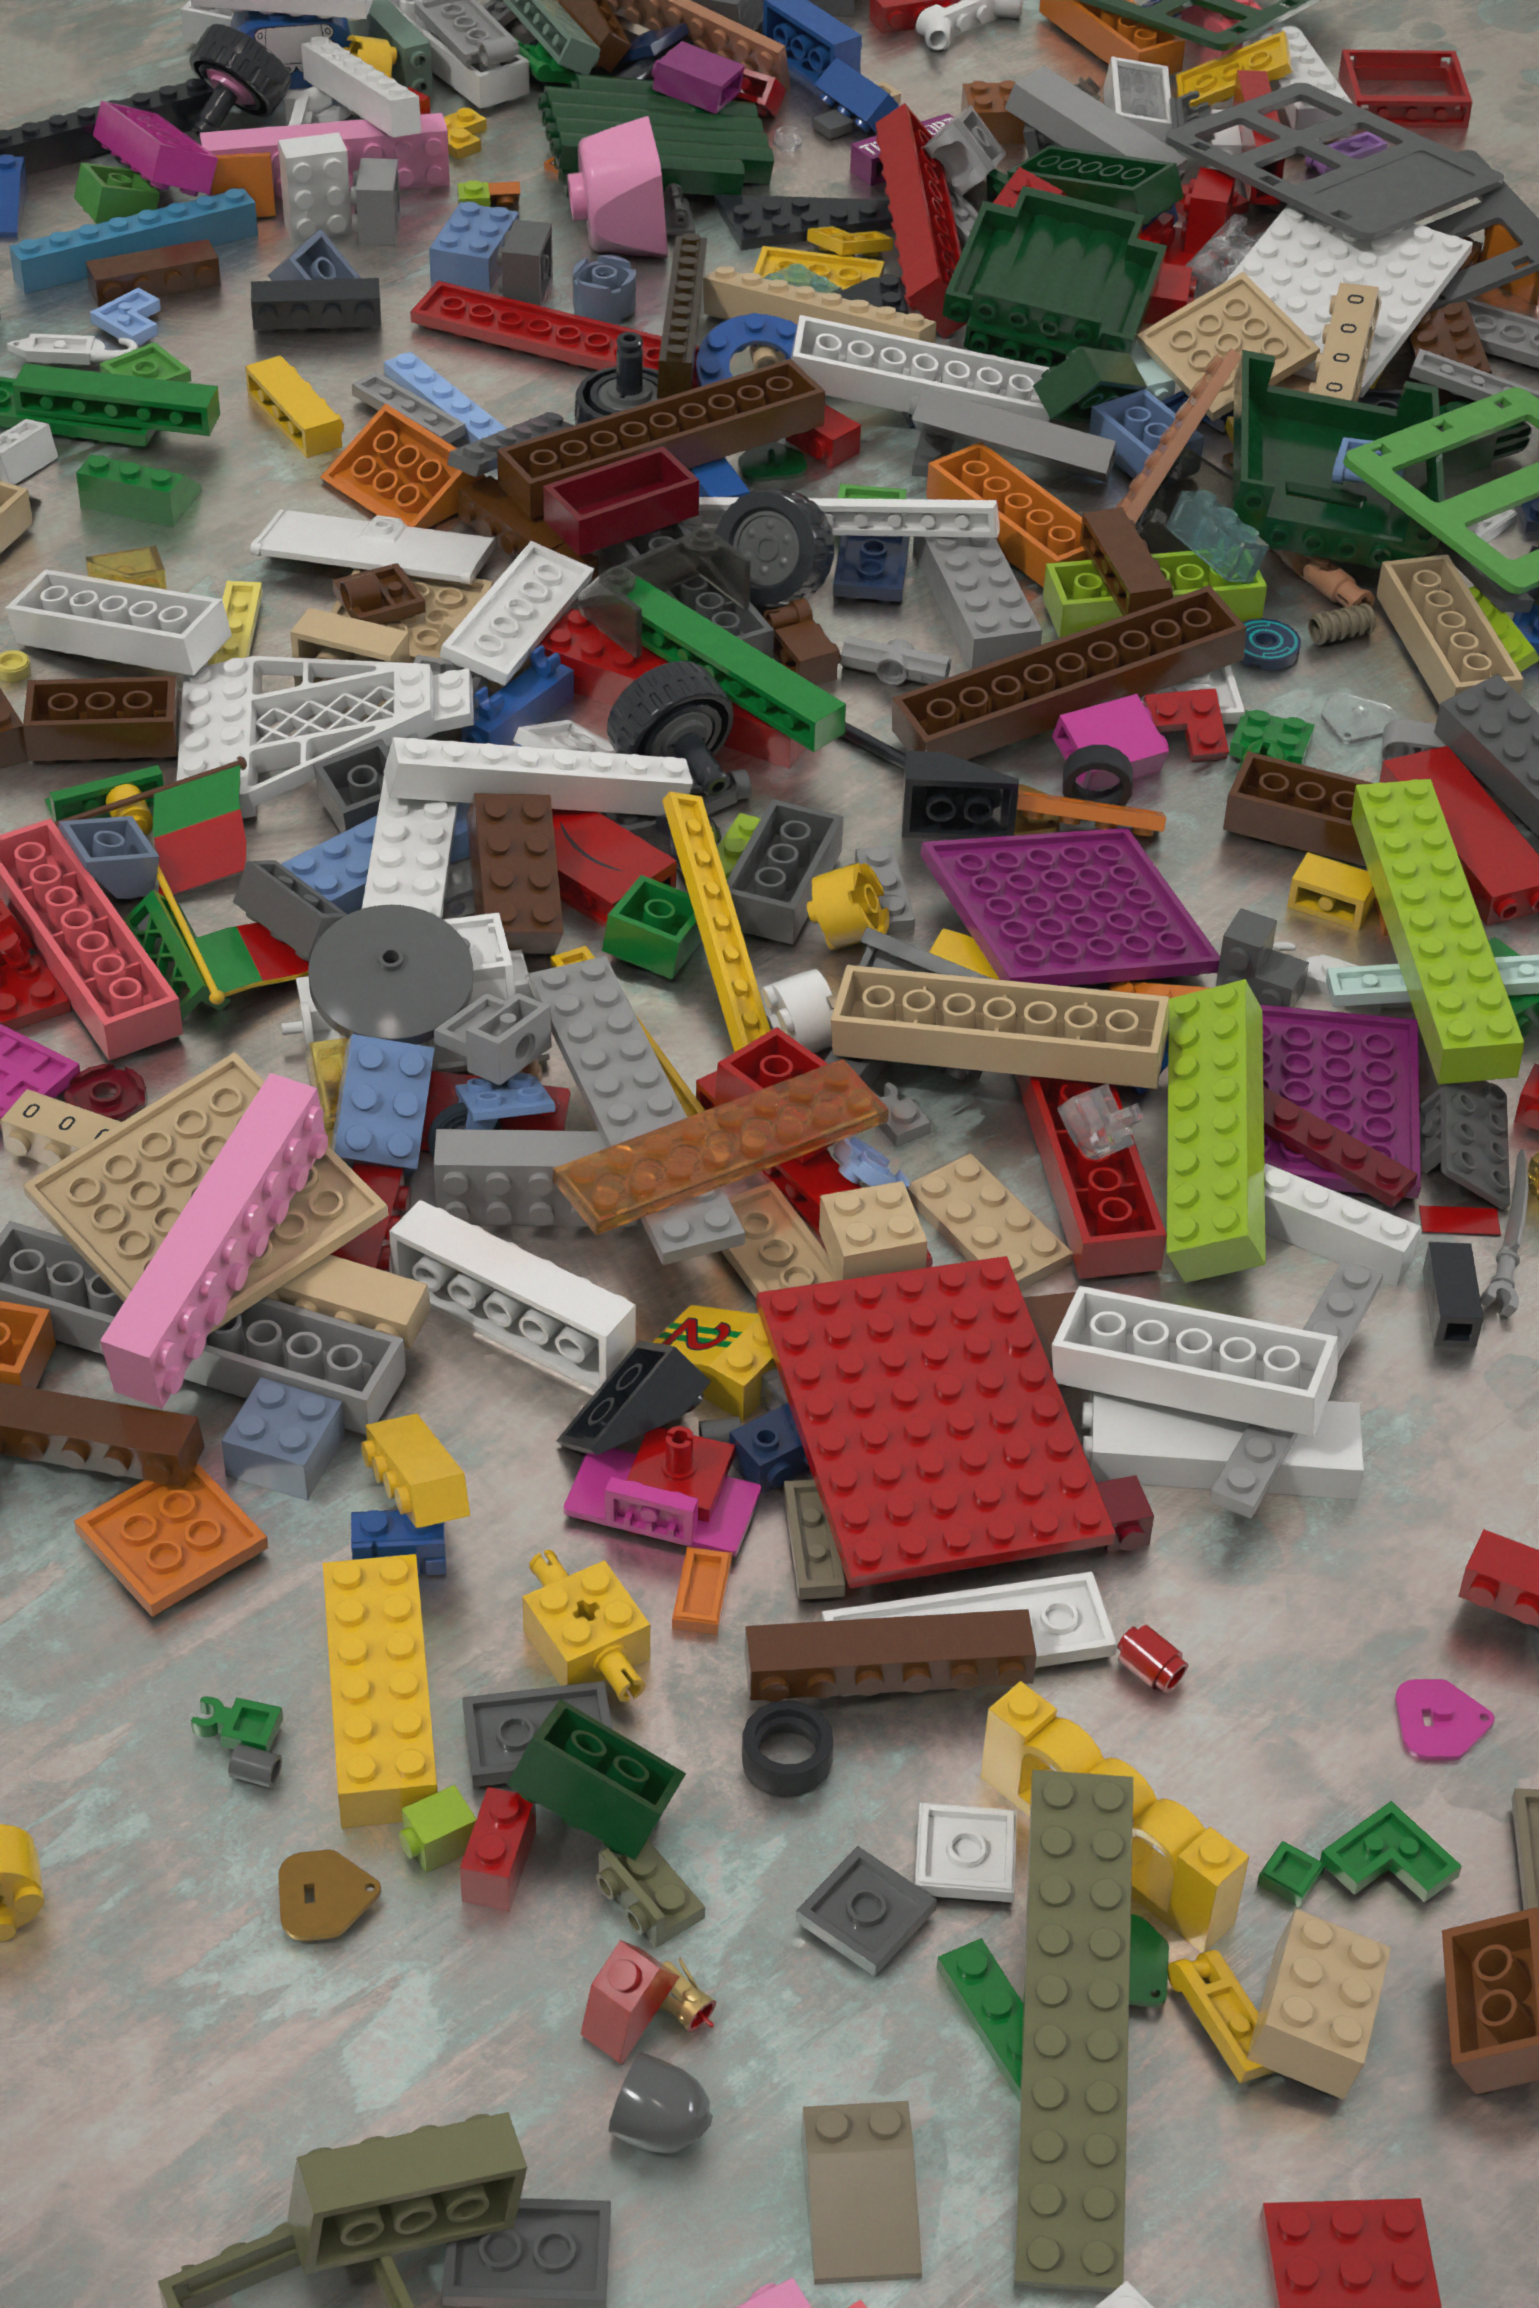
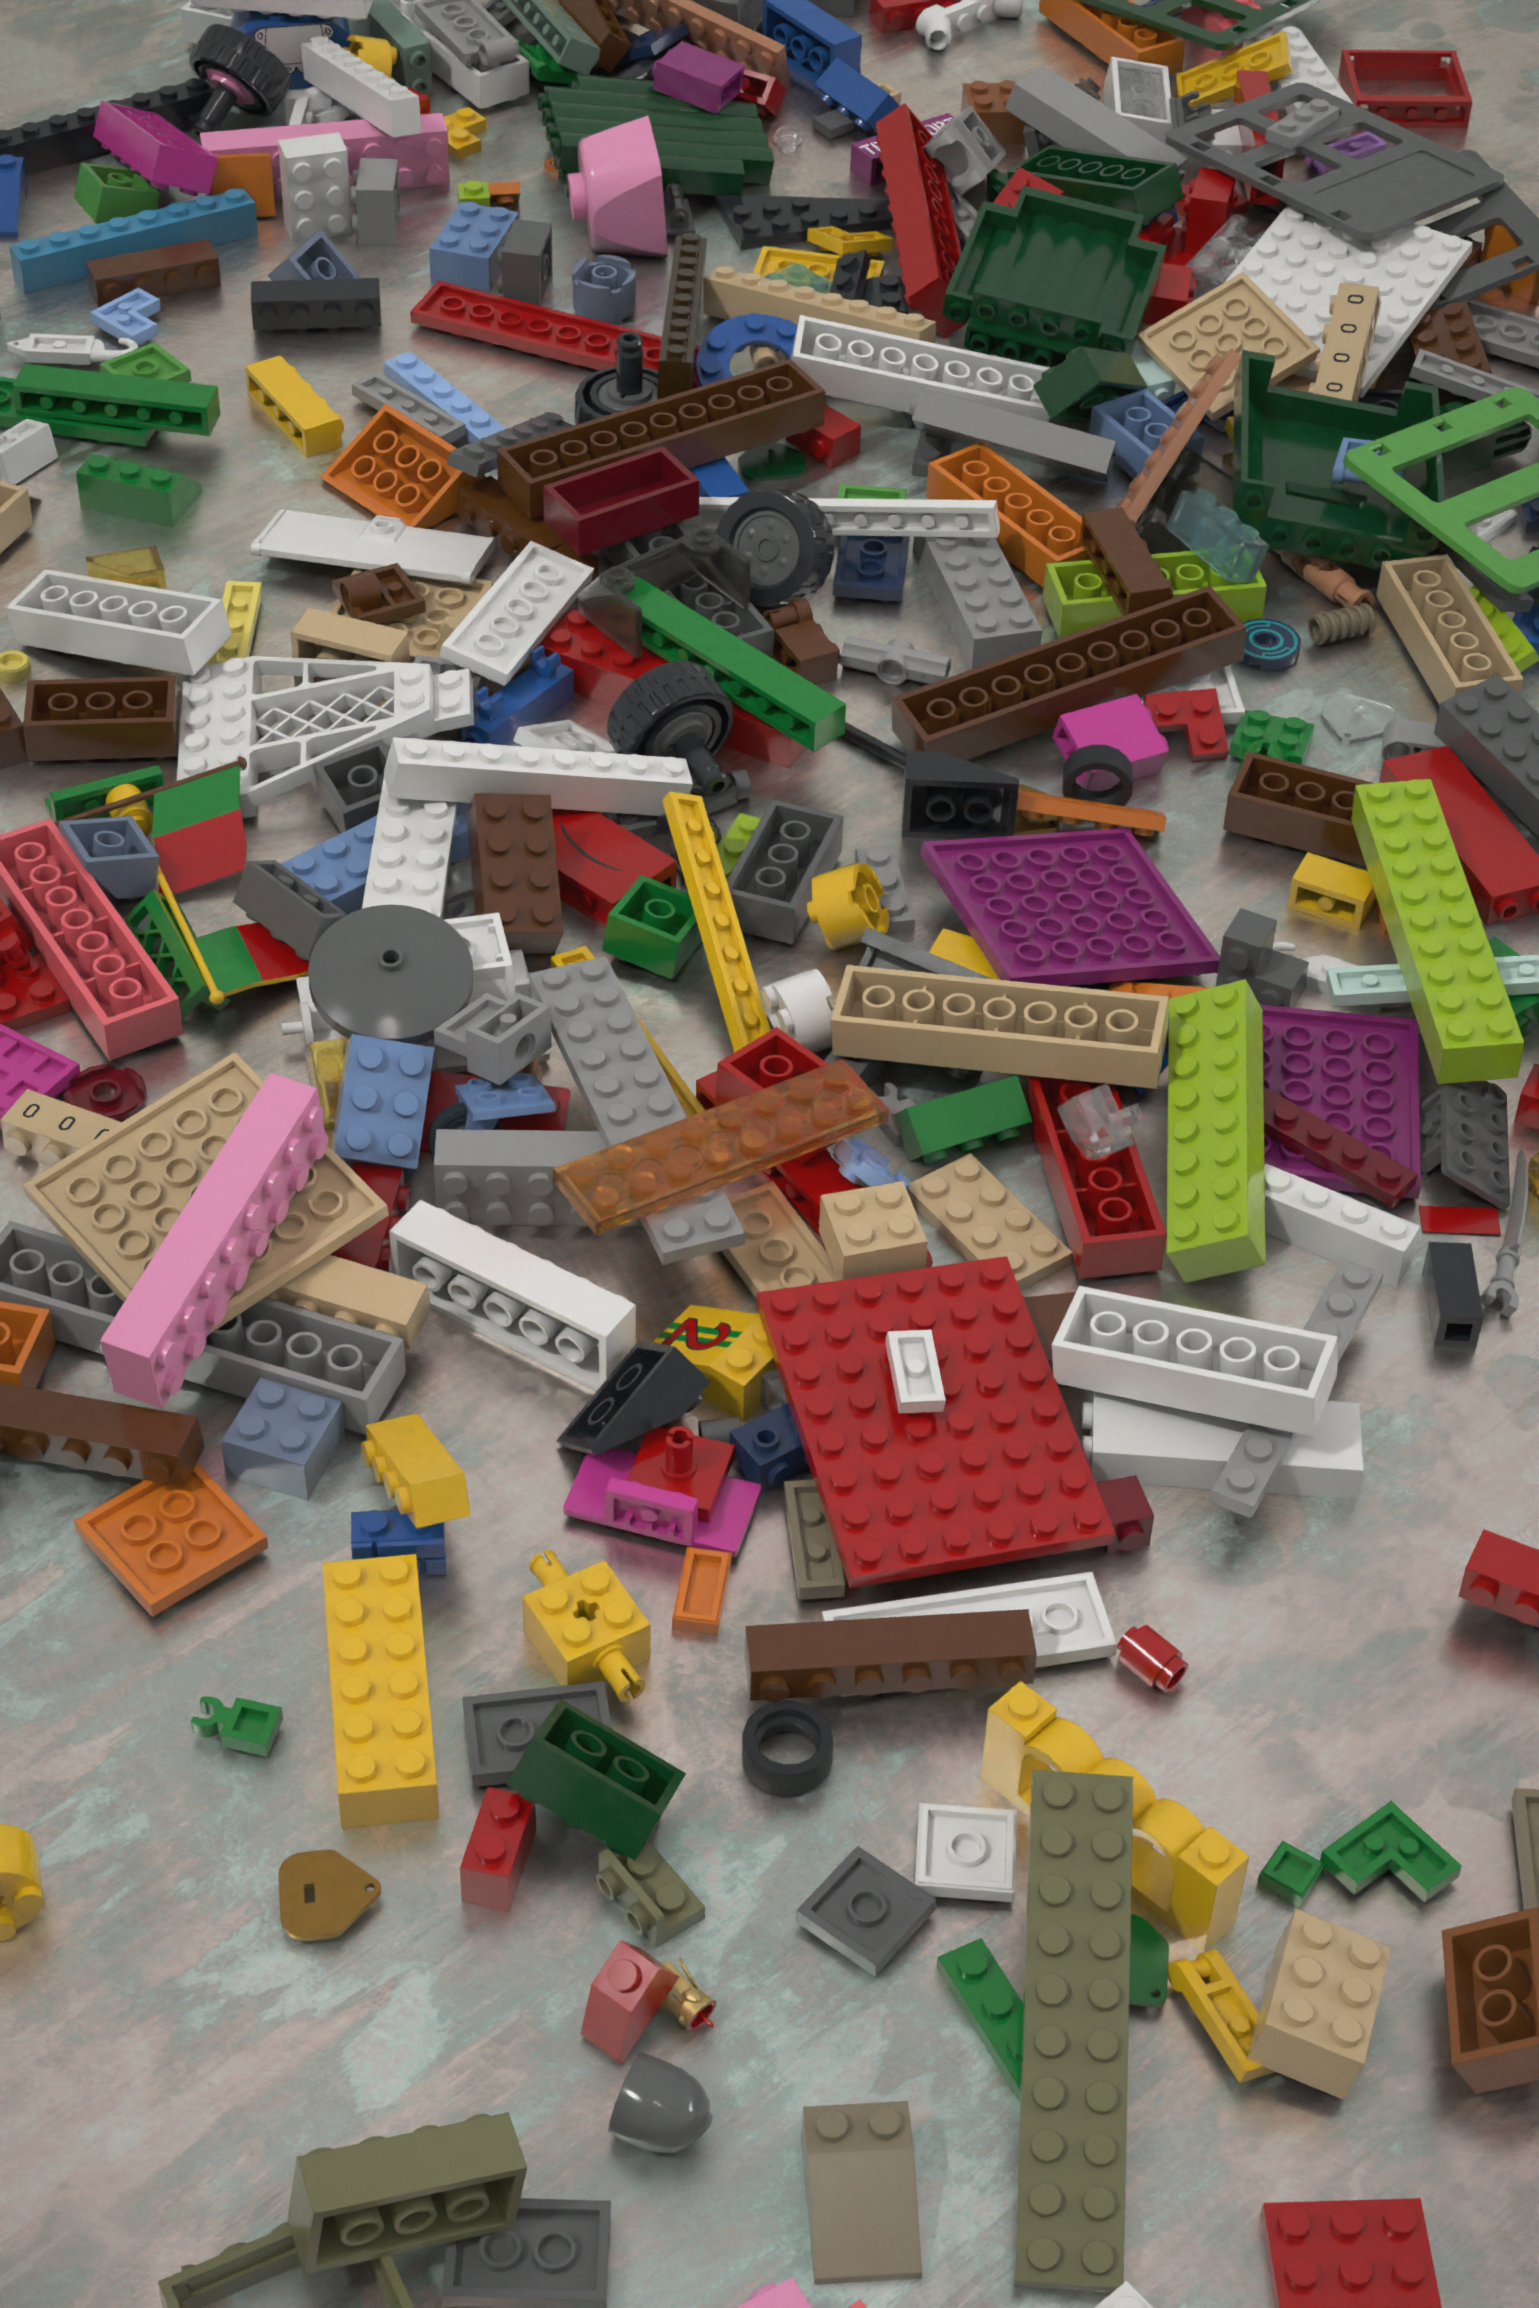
(255, 1766): dark grey hinge -> none
(437, 1828): lime brick -> none
(851, 275): none -> black plate
(915, 1371): none -> white plate
(963, 1120): none -> green brick
(1302, 123): none -> light grey plate
(1453, 1718): dark pink piece -> none

